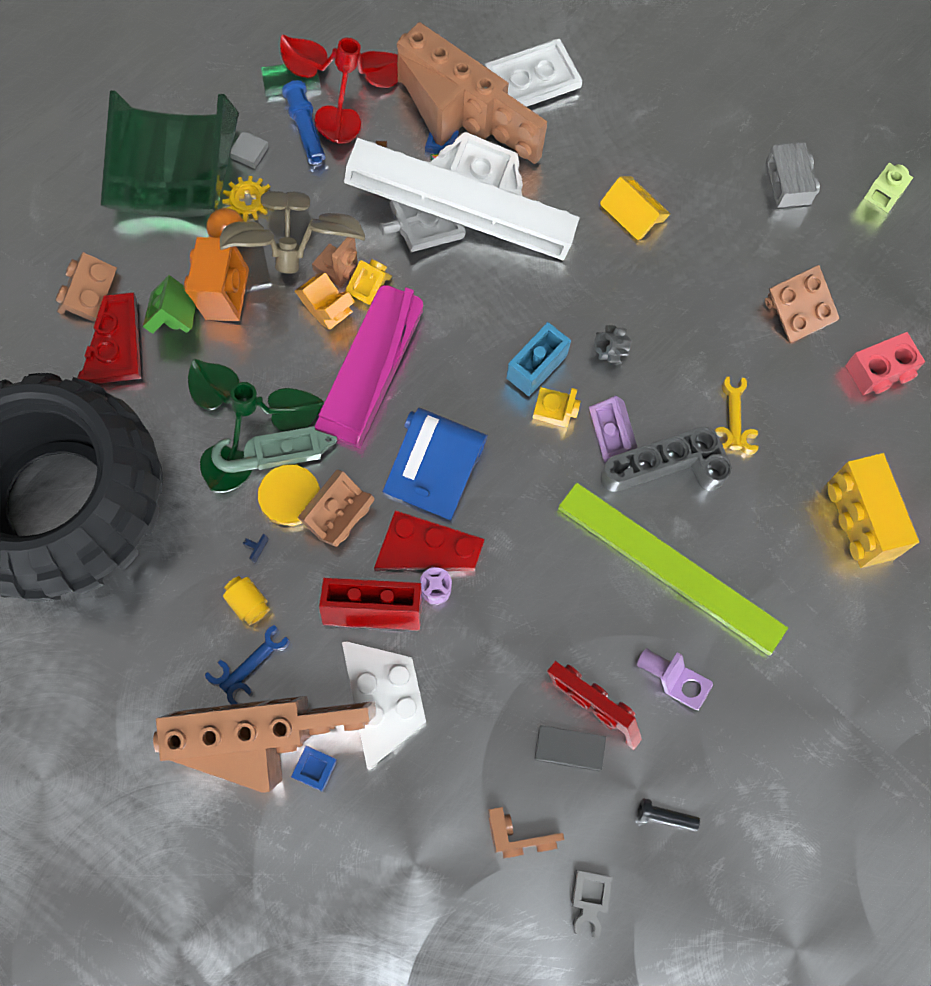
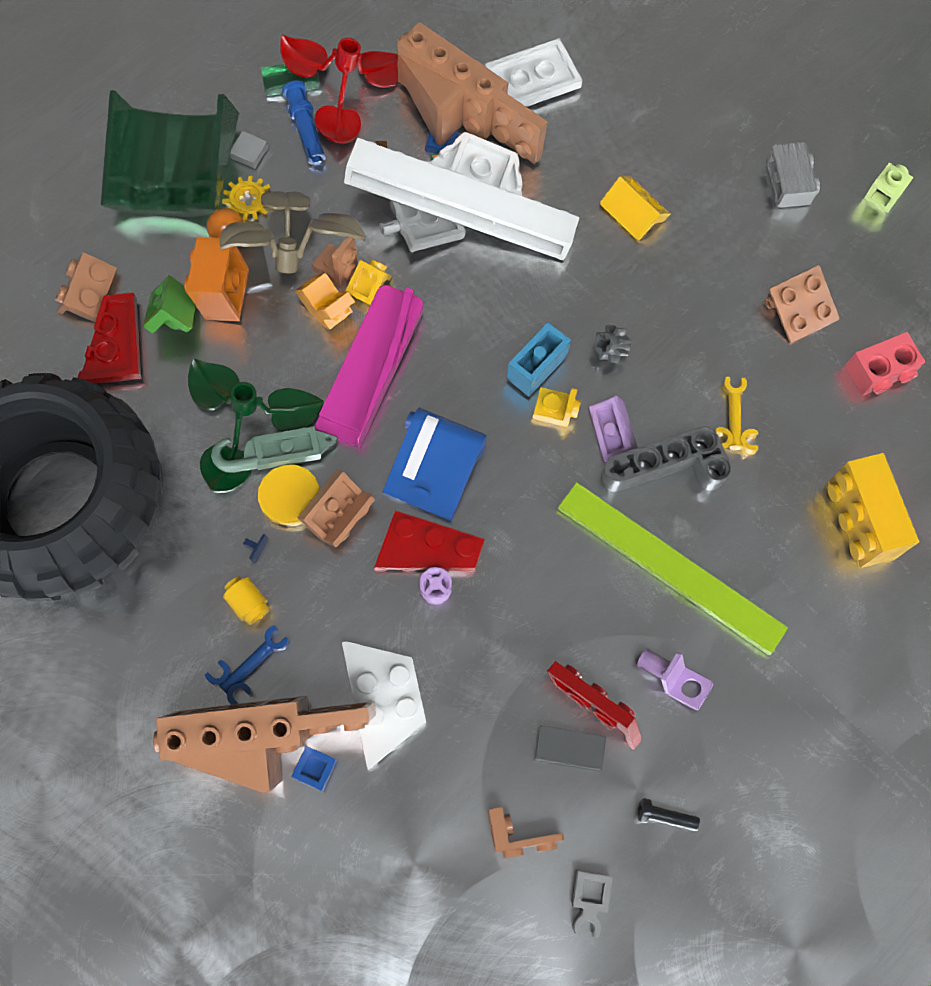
(371, 603): red brick -> none

